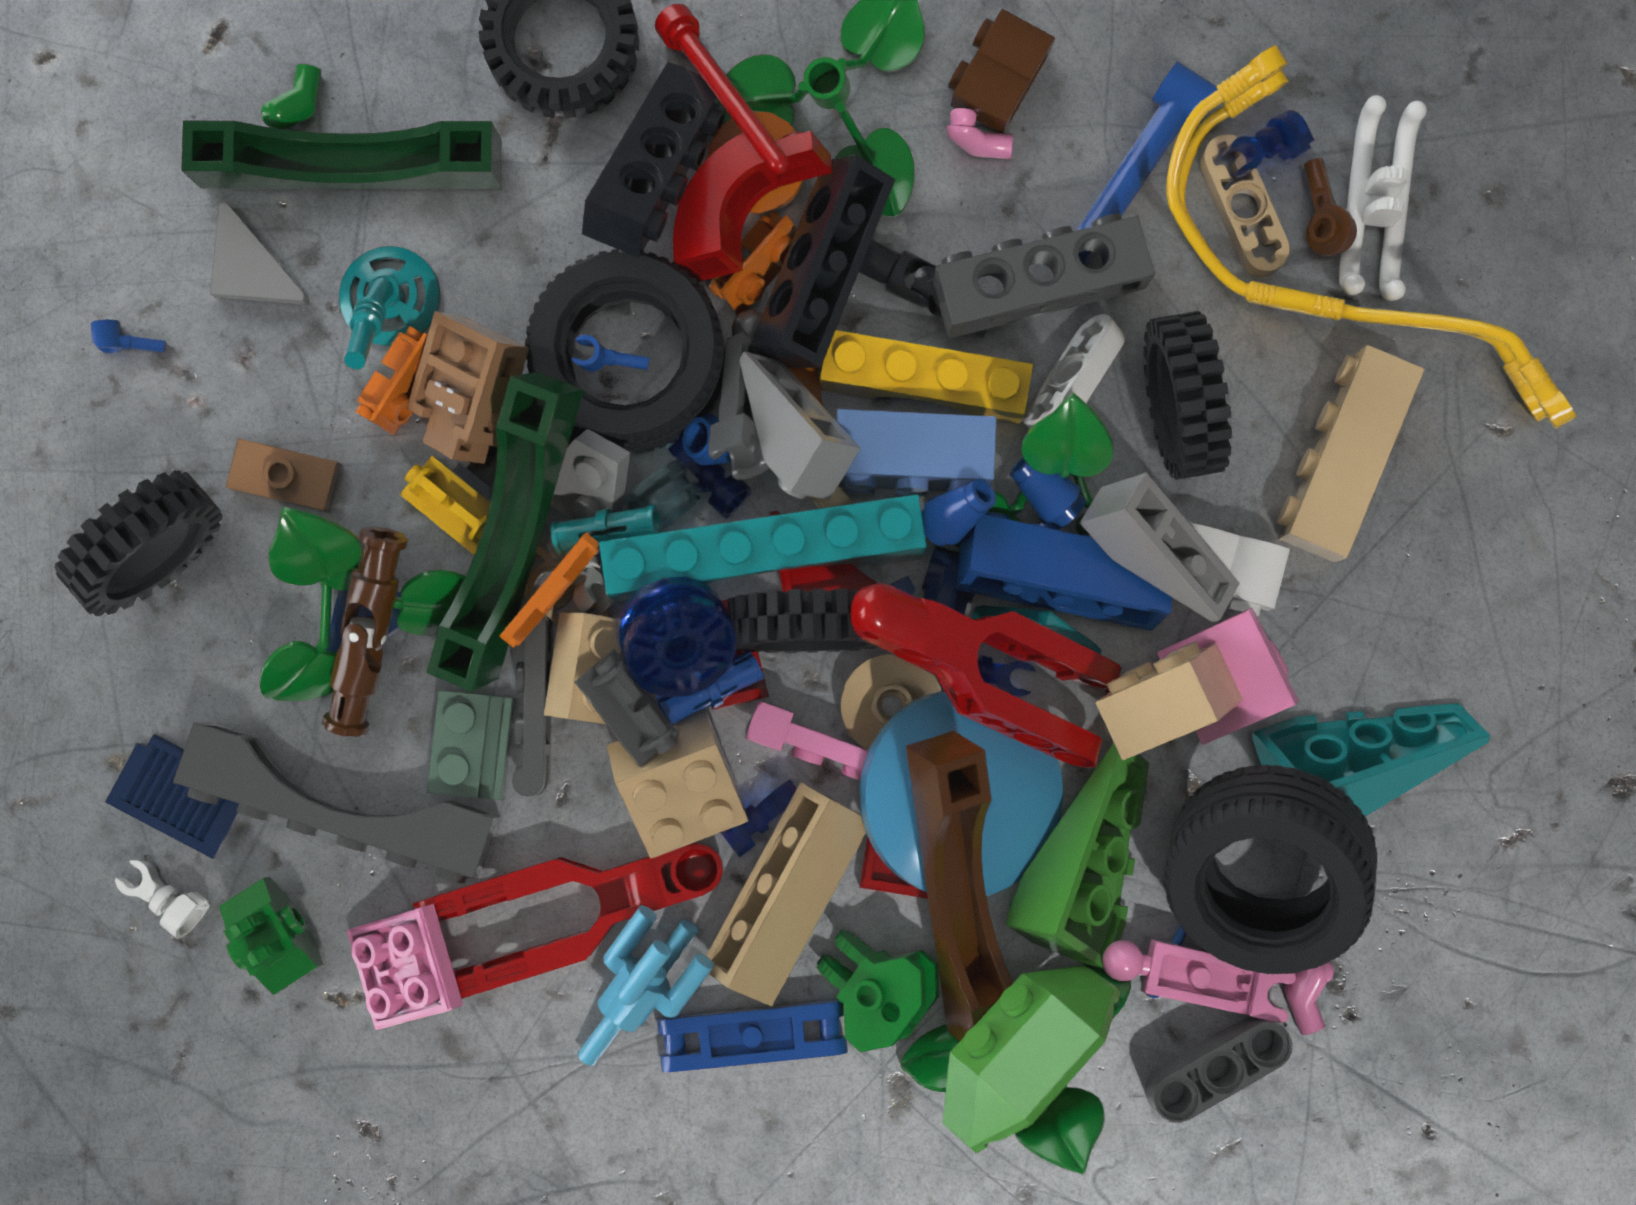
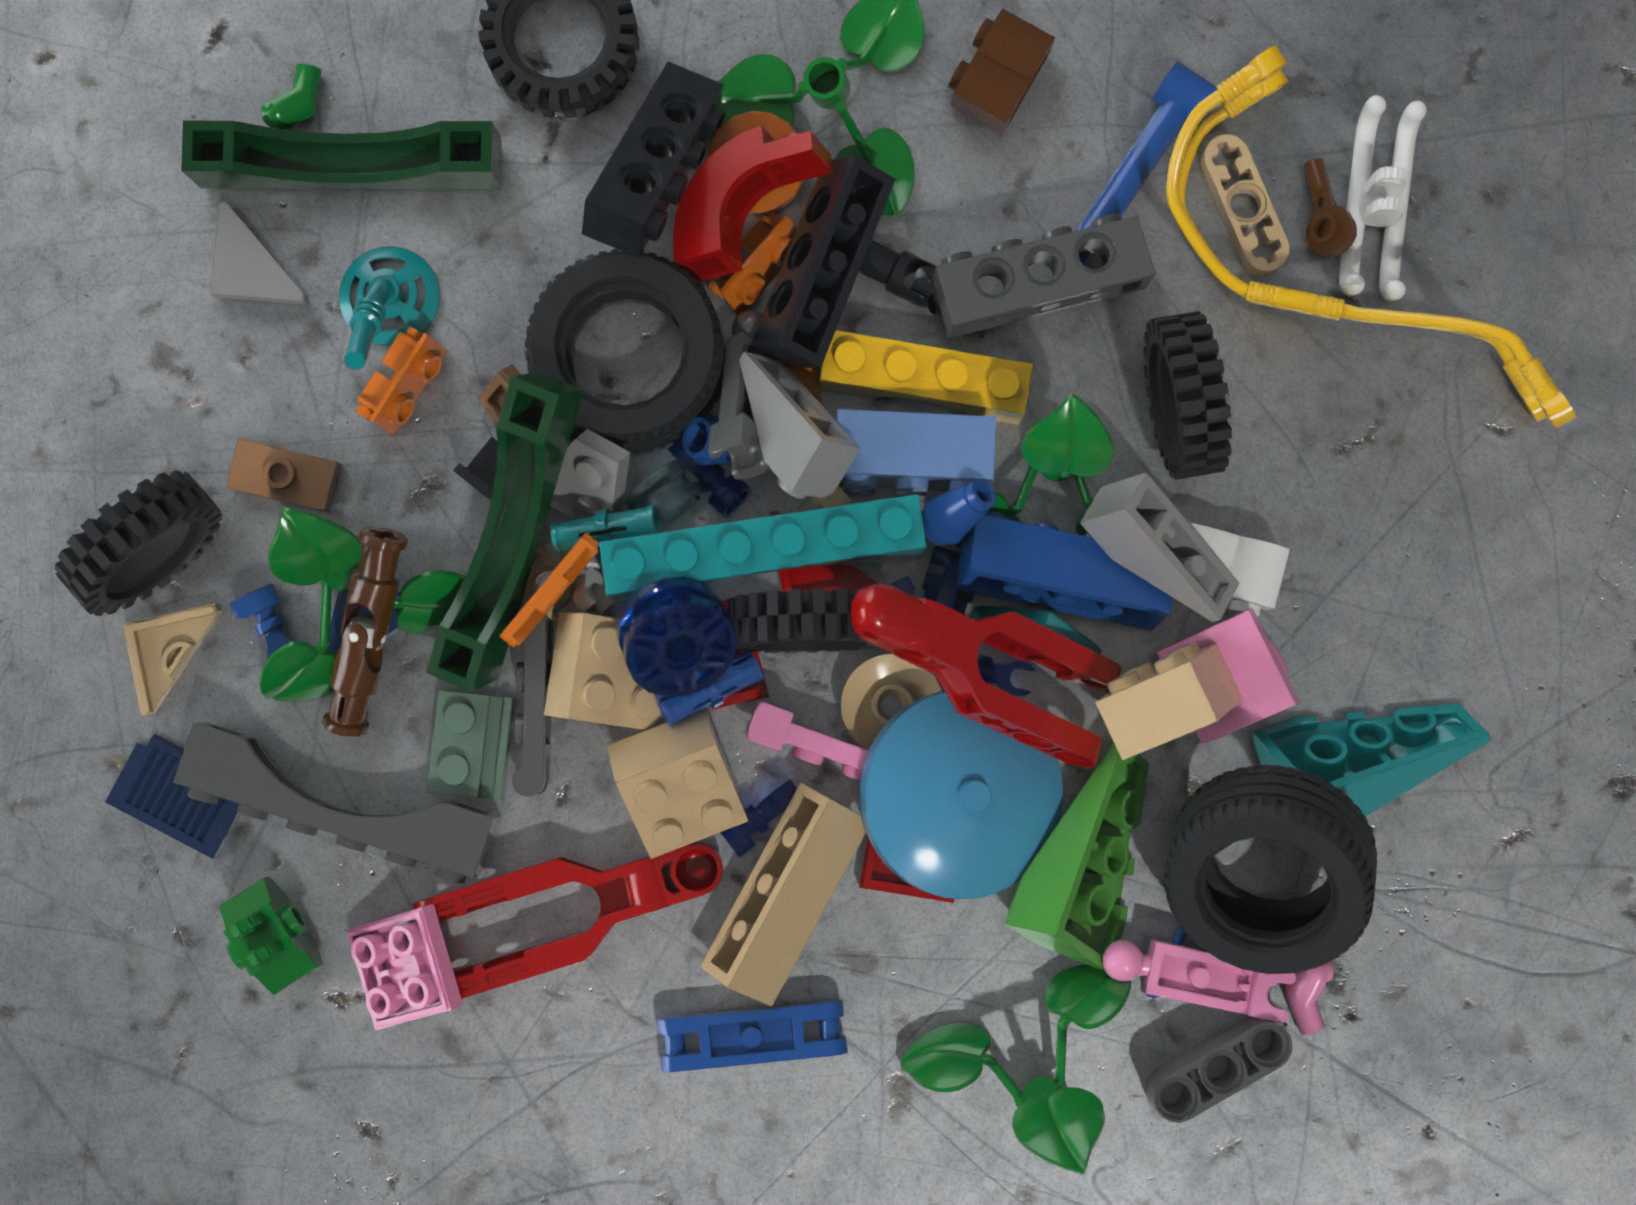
(108, 338): blue hand -> none
(162, 649): none -> tan tile
(179, 912): white piece -> none
(260, 605): none -> blue piece
(447, 502): yellow hinge -> none
(463, 385): medium nougat piece -> none
(607, 357): blue hand -> none
(627, 709): dark grey hinge -> none
(642, 982): medium azure plant -> none
(680, 32): red piece -> none
(884, 994): green hinge -> none
(950, 810): reddish brown arch -> none
(974, 141): bright pink arm -> none
(1025, 1052): bright green wedge -> none
(1050, 495): blue cone -> none
(1078, 367): white beam -> none
(1282, 137): clear blue piece -> none
(1349, 454): tan brick -> none

